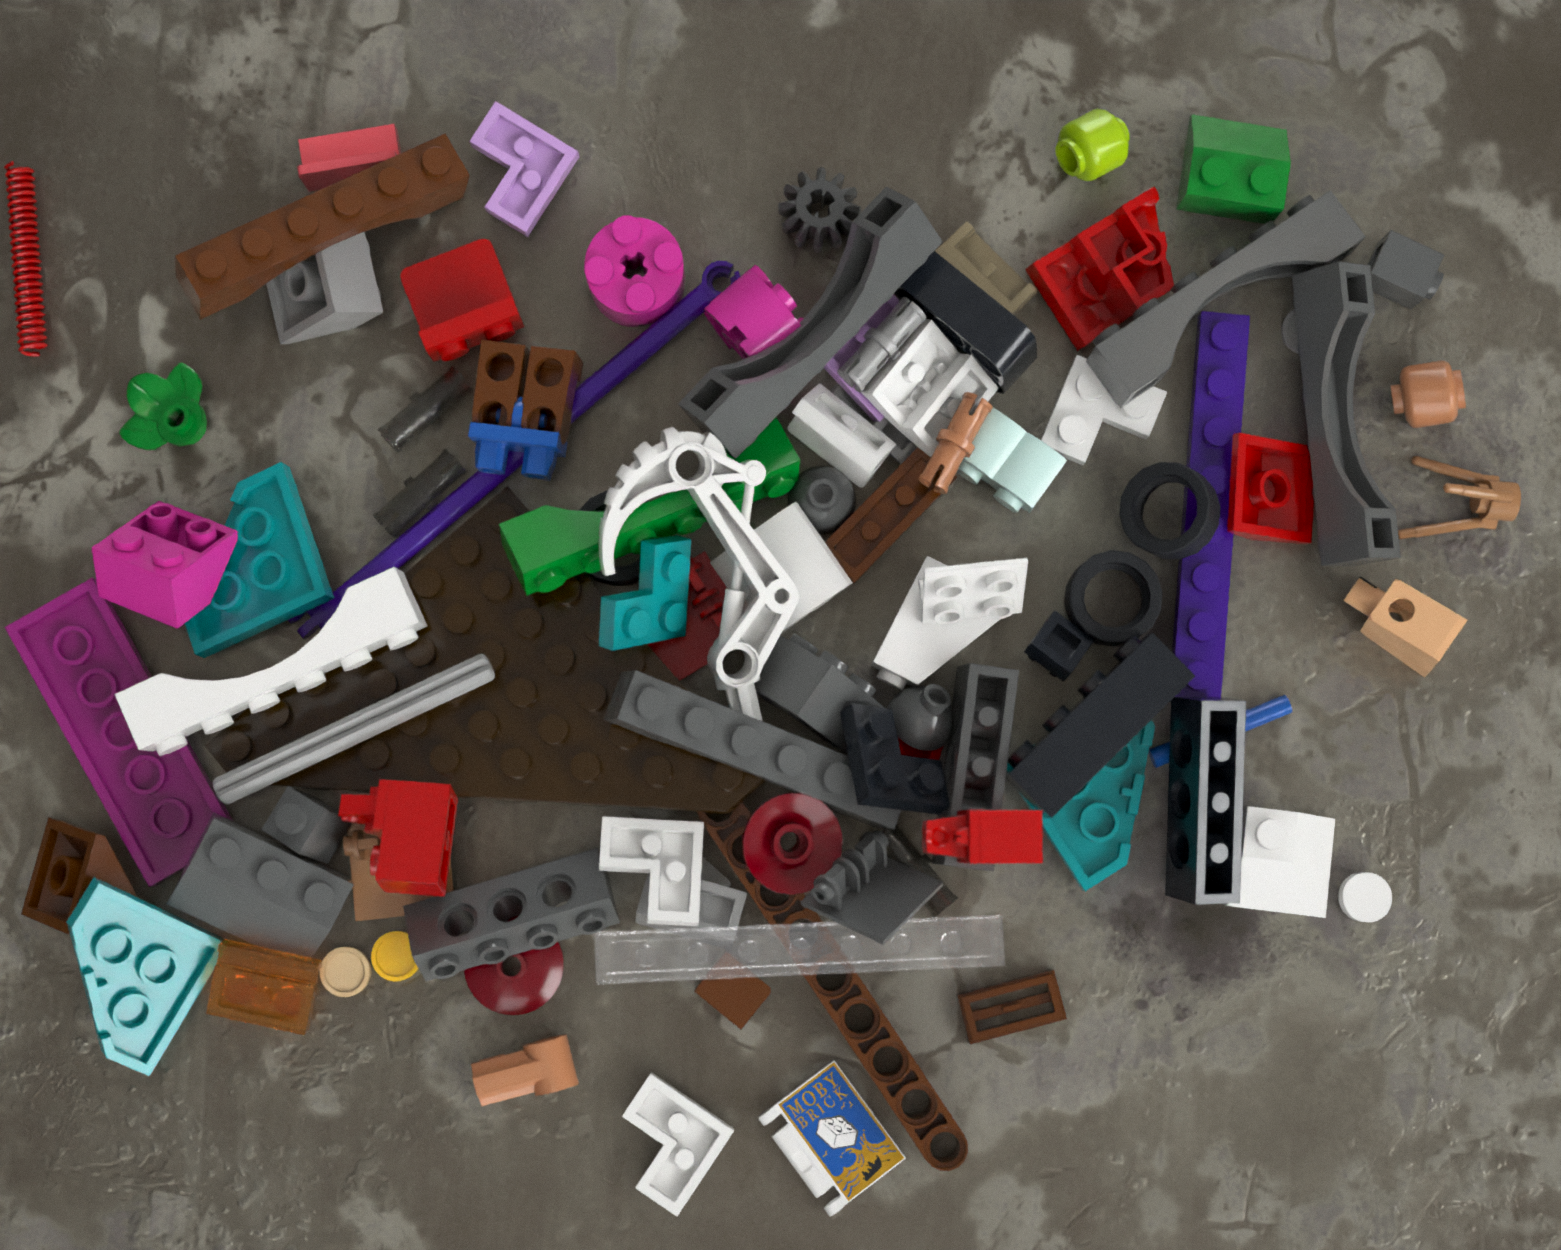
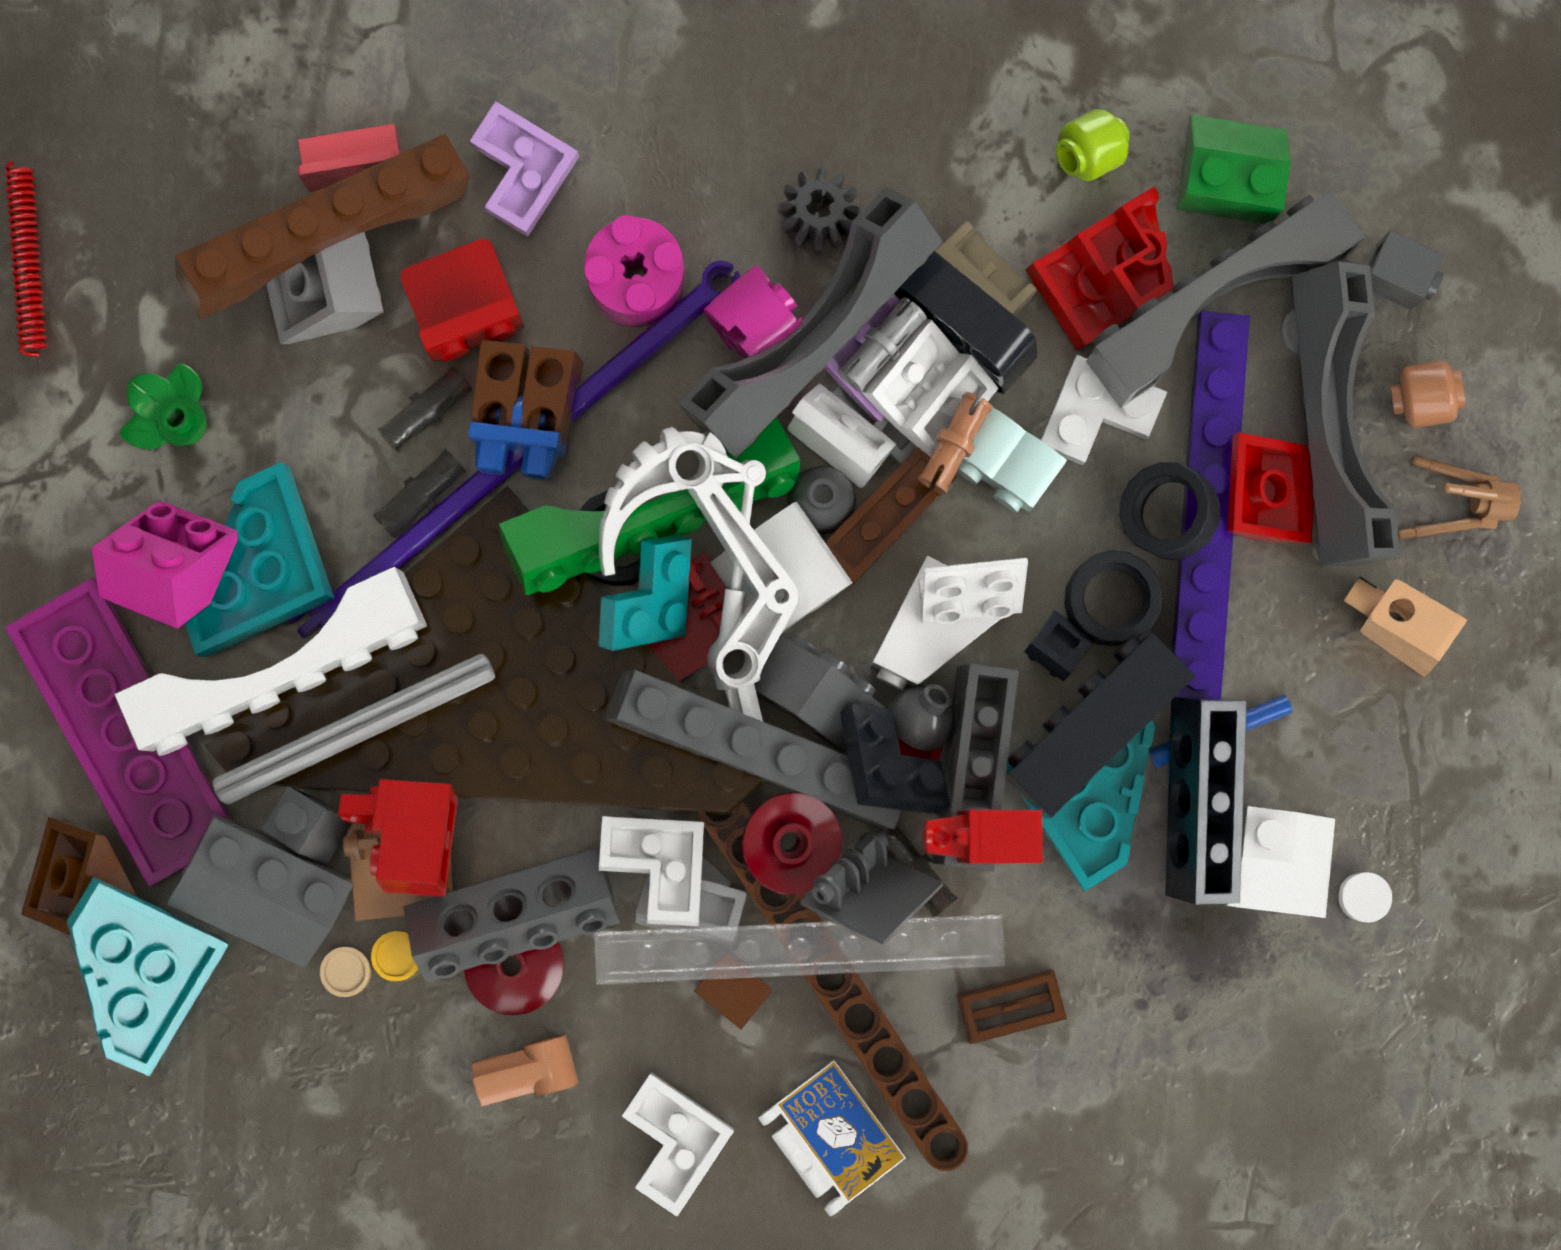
(264, 987): clear orange plate -> none

